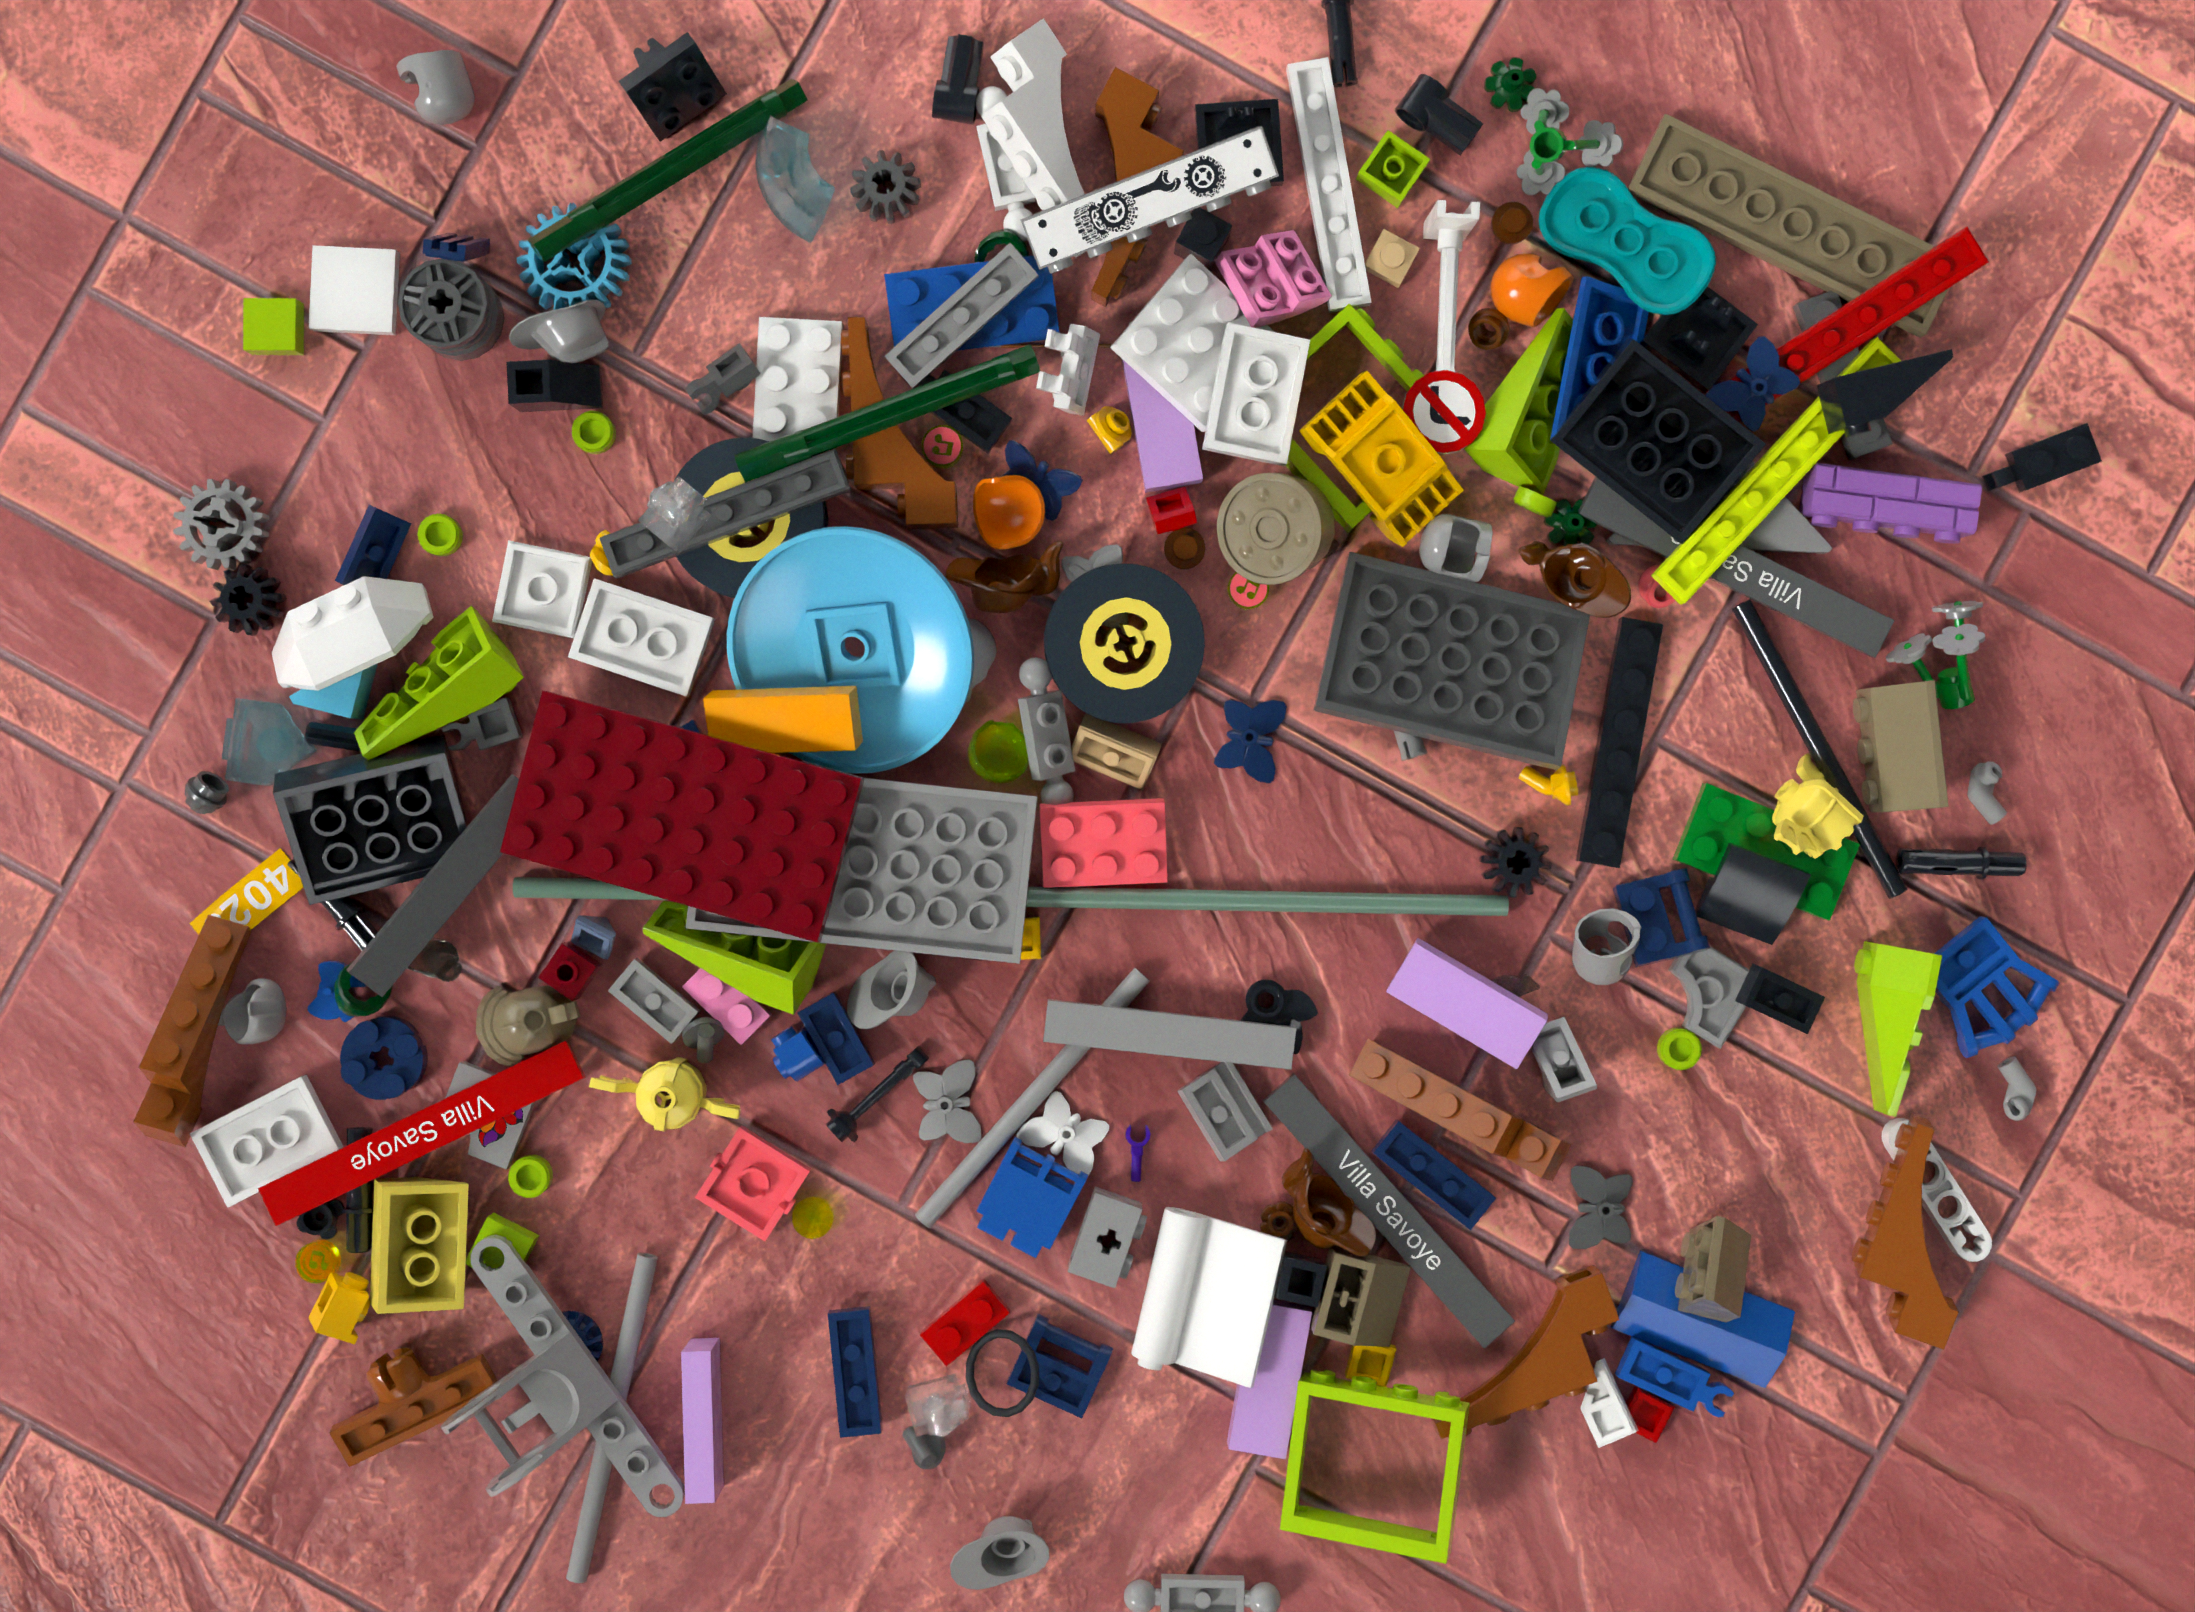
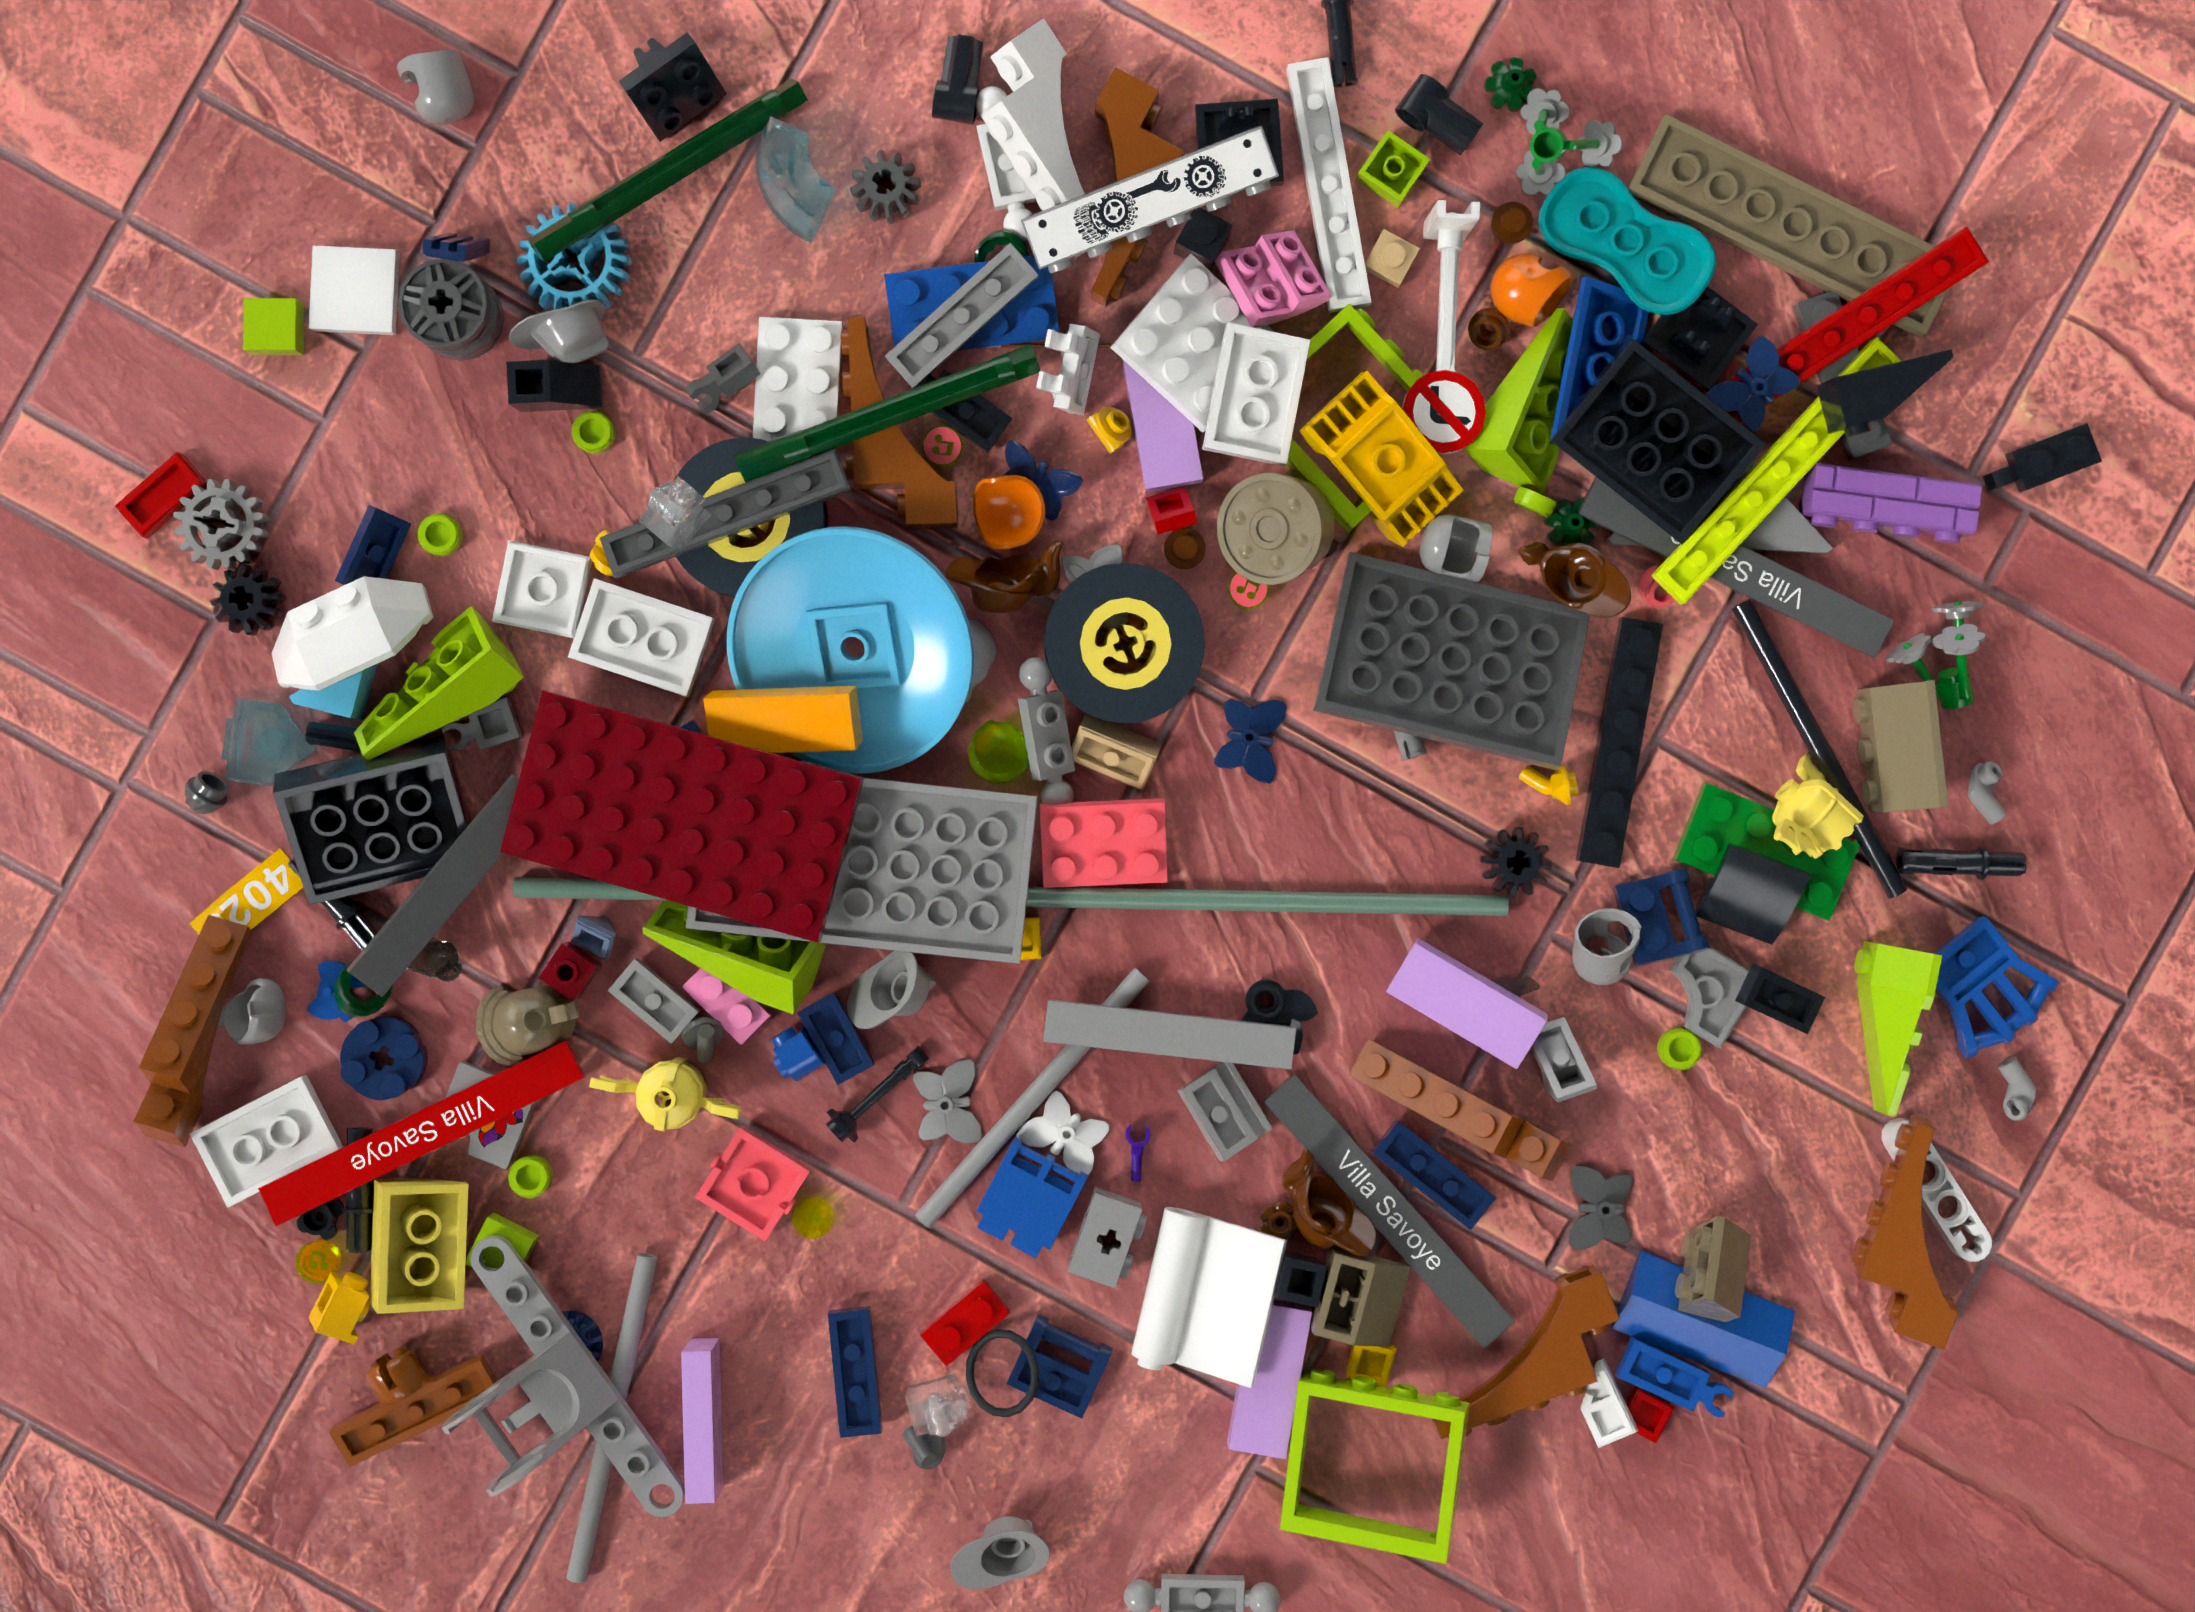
(159, 495): none -> red tile

